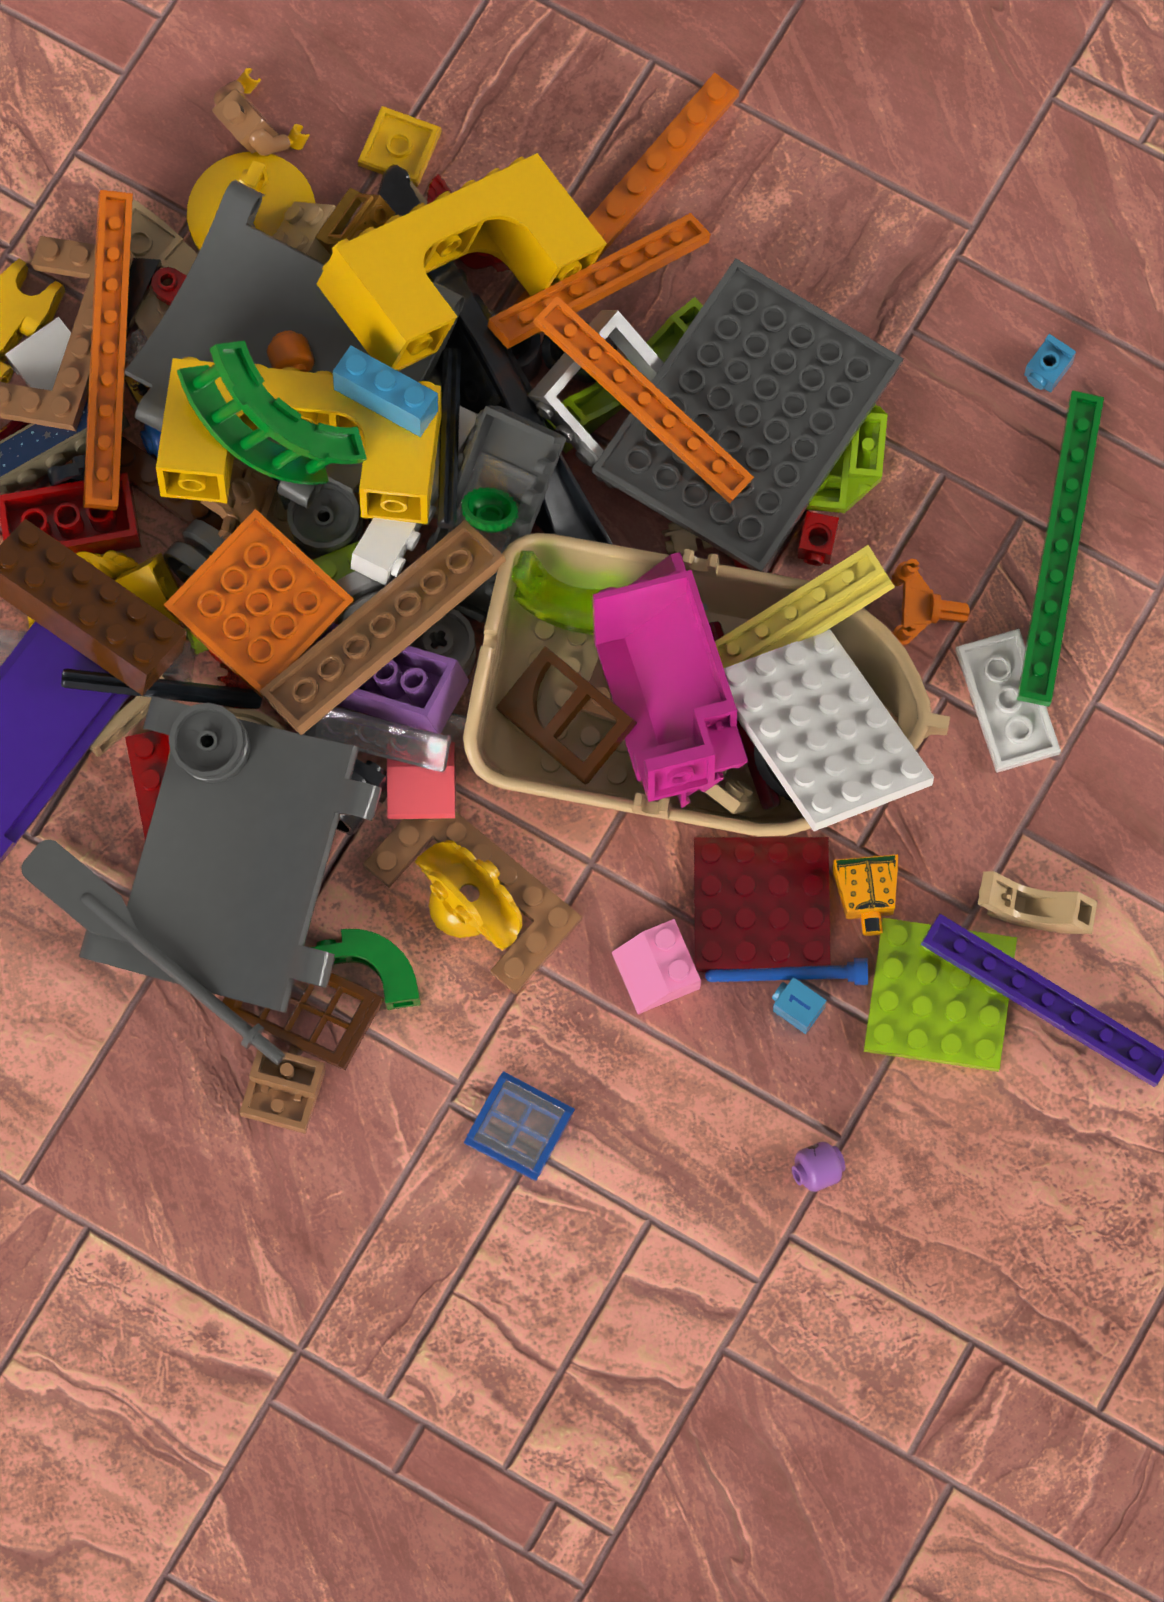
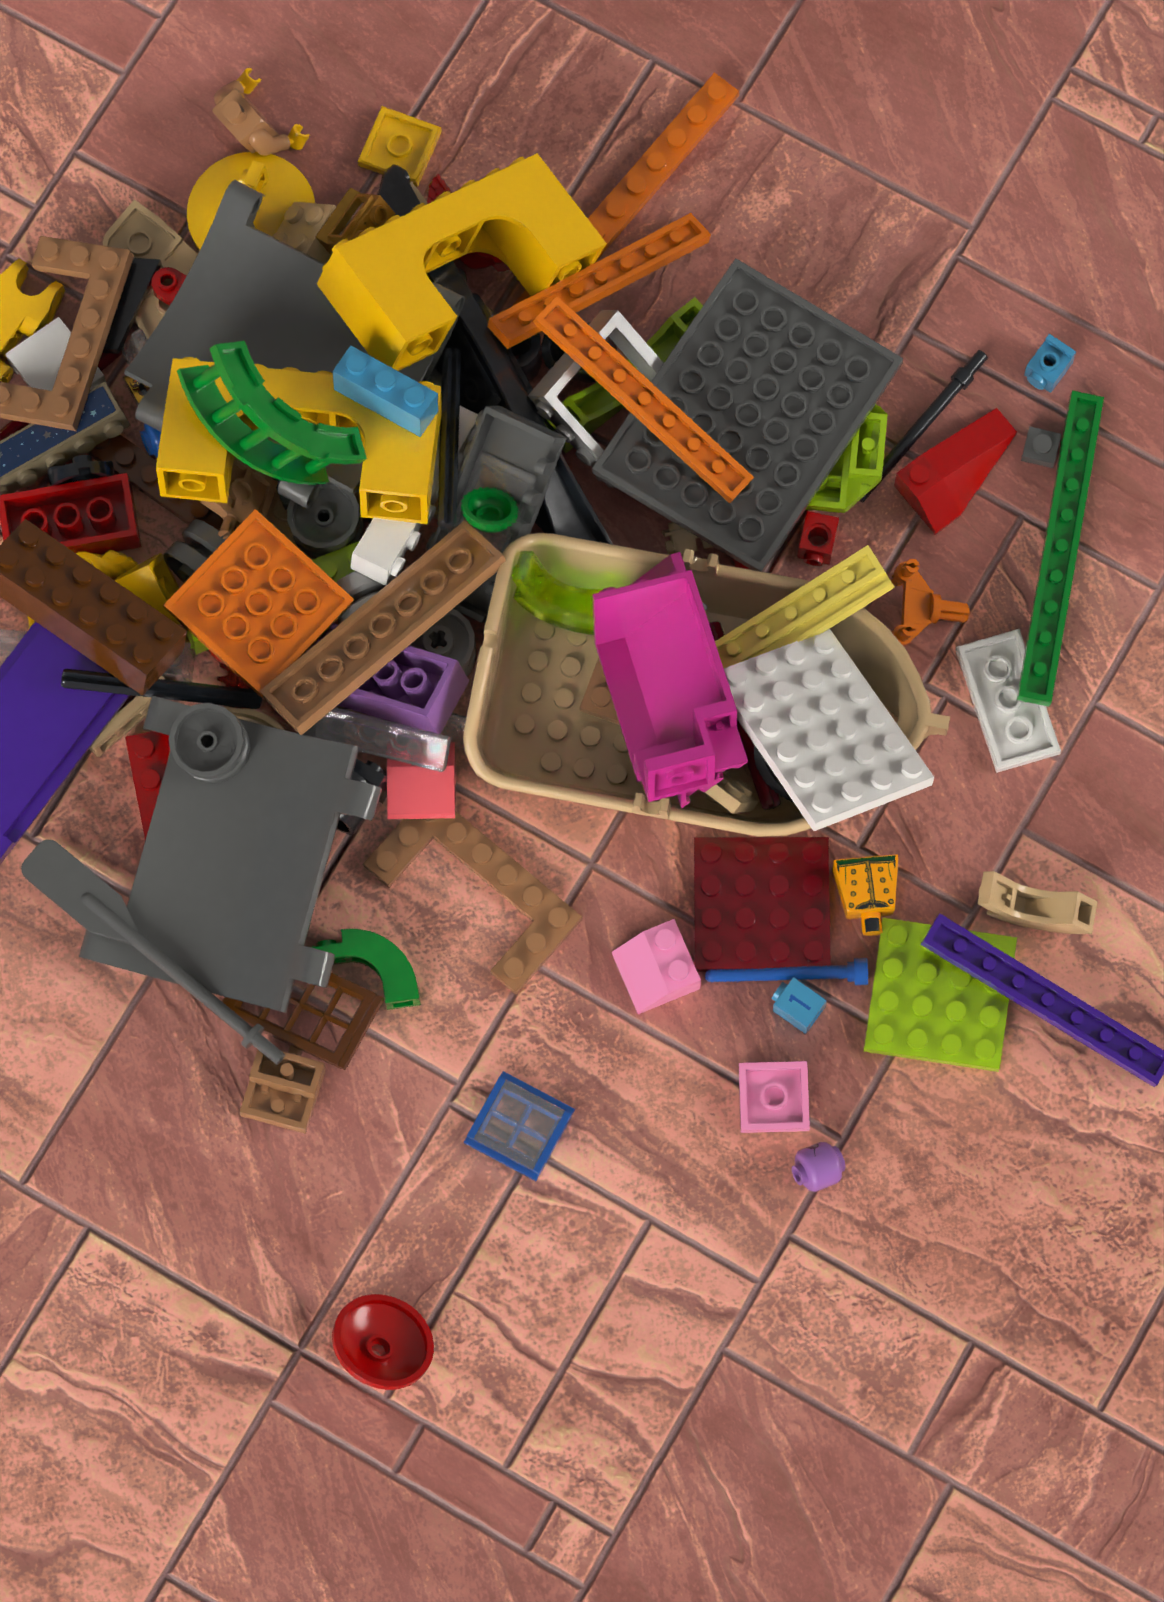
(108, 350): orange plate -> none
(290, 350): orange head -> none
(393, 1331): none -> red dish
(491, 914): yellow piece -> none
(521, 709): reddish brown window -> none
(774, 1097): none -> bright pink plate
(951, 472): none -> red wedge
(960, 380): none -> black bar
(1041, 447): none -> dark grey plate

